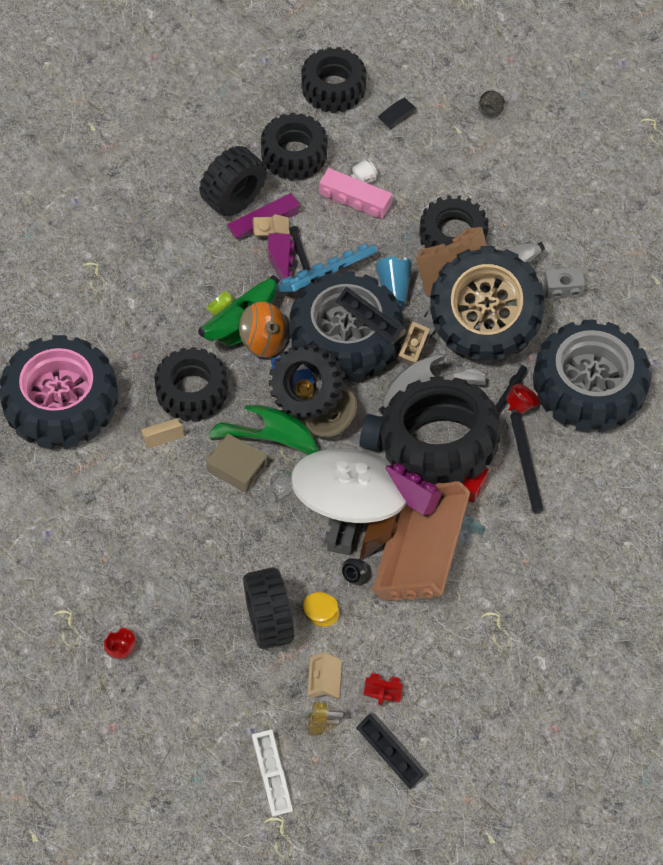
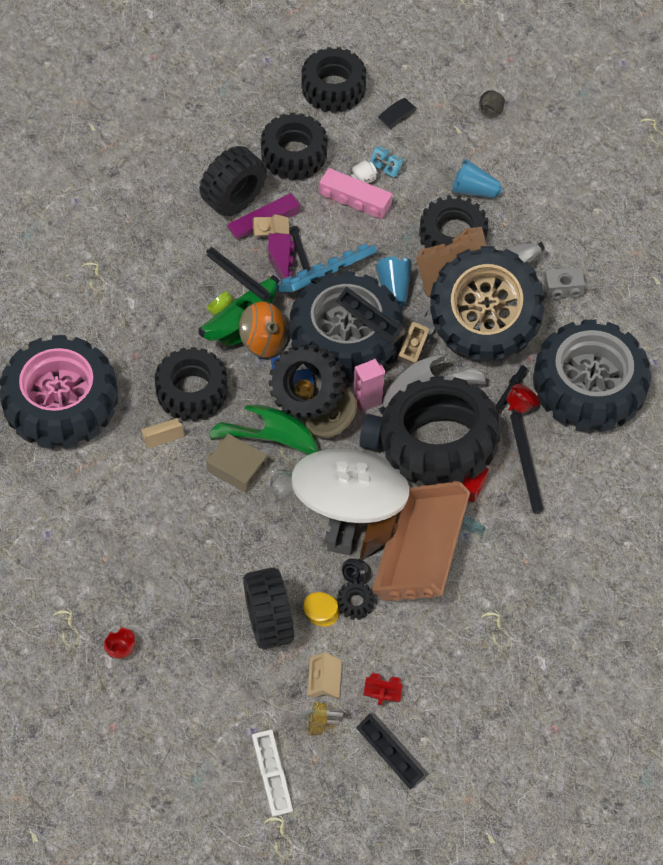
(238, 274): none -> black axle
(355, 589): none -> black tyre
(369, 385): none -> bright pink brick
(379, 159): none -> medium azure piece
(417, 493): magenta slope -> none
(475, 181): none -> dark azure cone

